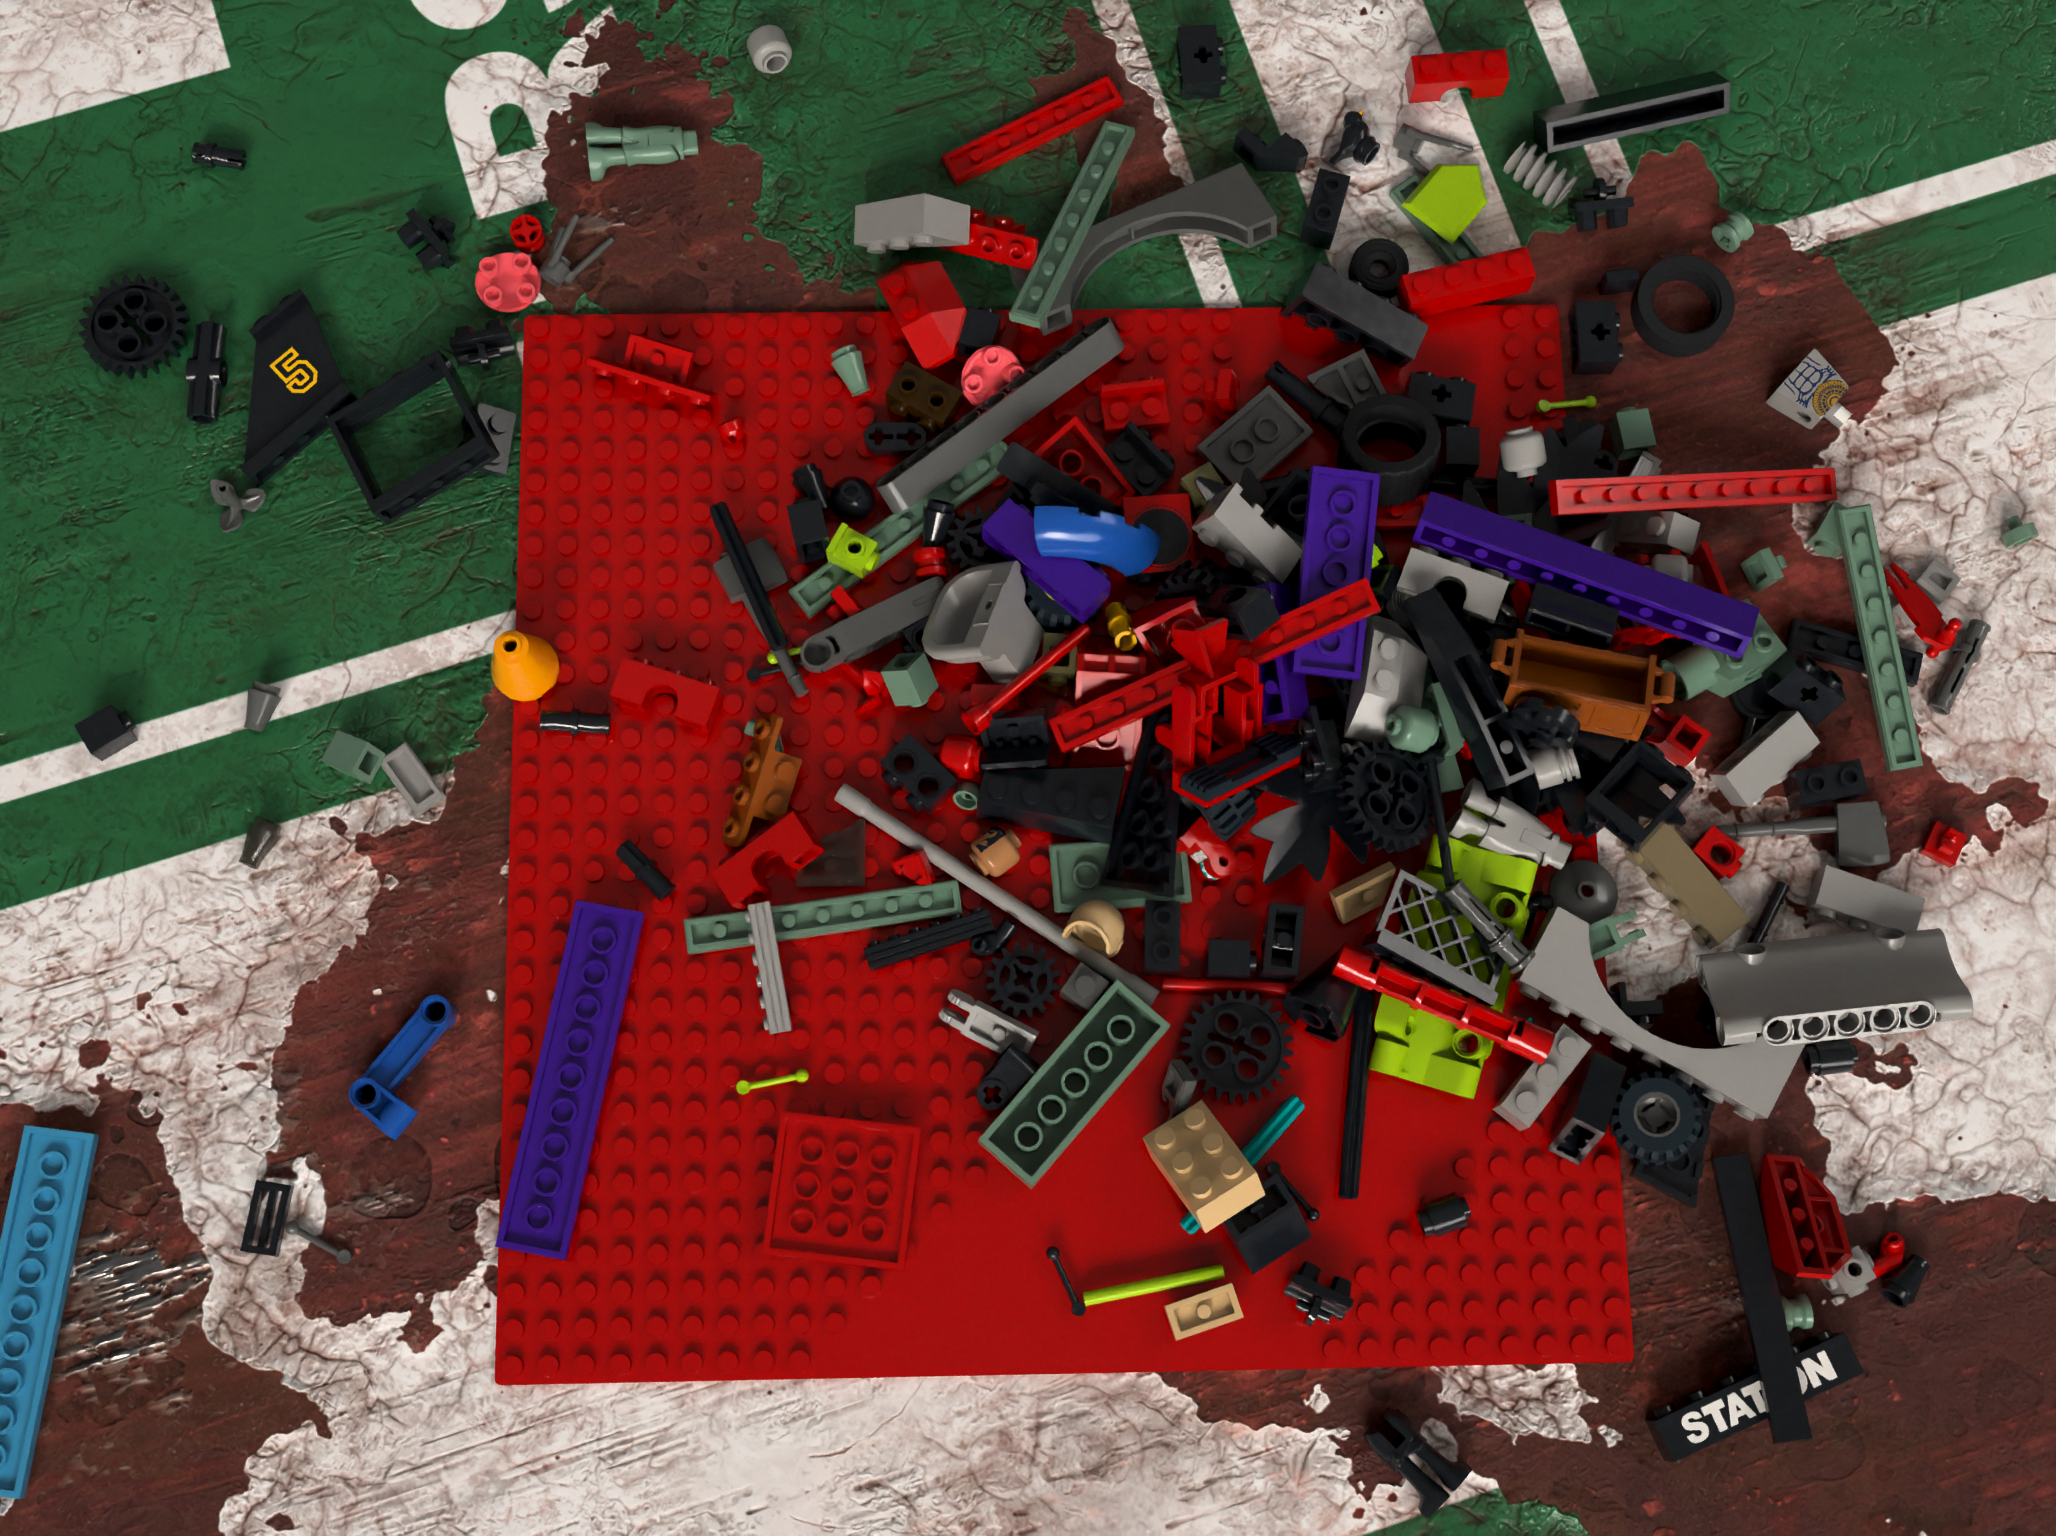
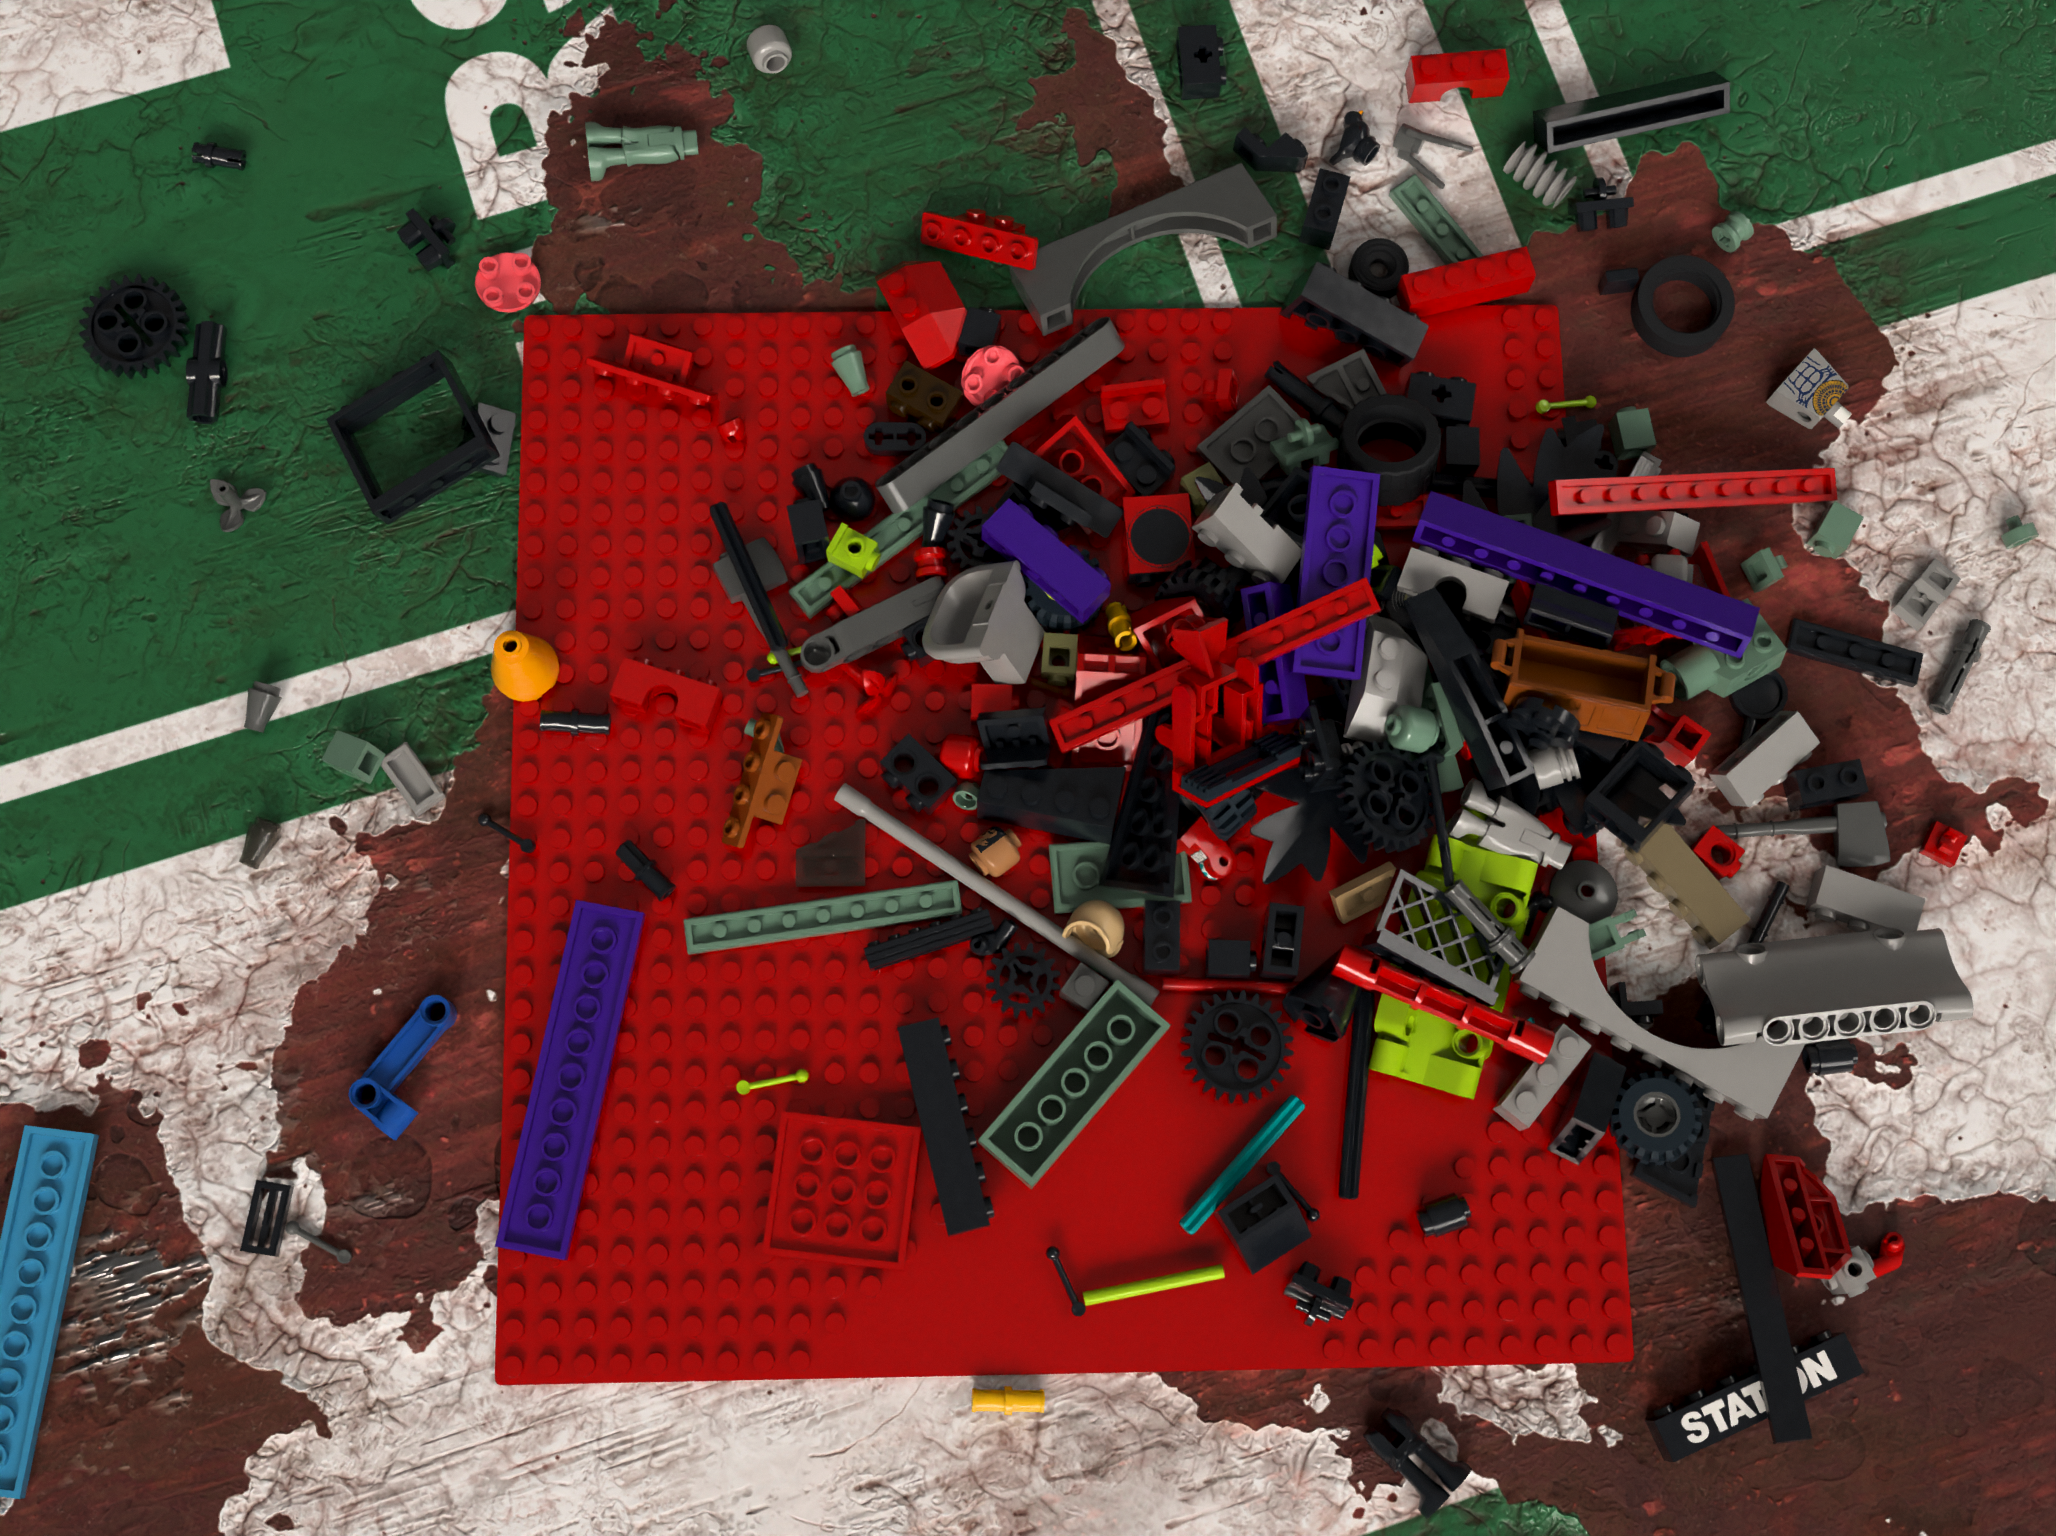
(107, 732): black brick -> none
(292, 387): black piece -> none
(483, 345): black hips -> none
(523, 227): red wheel -> none
(525, 844): none -> black hinge
(556, 267): dark grey plant -> none
(742, 873): red arch -> none
(769, 966): light grey piece -> none
(909, 679): sand green brick -> none
(911, 223): light grey wedge -> none
(915, 867): red tile -> none
(944, 1128): none -> black brick
(978, 717): red piece -> none
(987, 1024): light grey hinge -> none
(1007, 1400): none -> yellow pin
(1009, 1073): black piece -> none
(1031, 130): red tile -> none
(1072, 225): sand green tile -> none
(1100, 539): blue brick -> none
(1178, 1087): dark grey tile -> none
(1203, 1311): tan plate -> none
(1204, 1166): tan brick -> none
(1247, 609): black brick -> none
(1304, 443): none -> sand green hips
(1448, 199): lime tile -> none
(1523, 451): light grey head -> none
(1594, 337): black brick -> none
(1798, 1312): sand green wheel -> none
(1804, 685): black brick -> none
(1878, 638): sand green tile -> none
(1904, 1282): black cone -> none
(1923, 613): red piece -> none

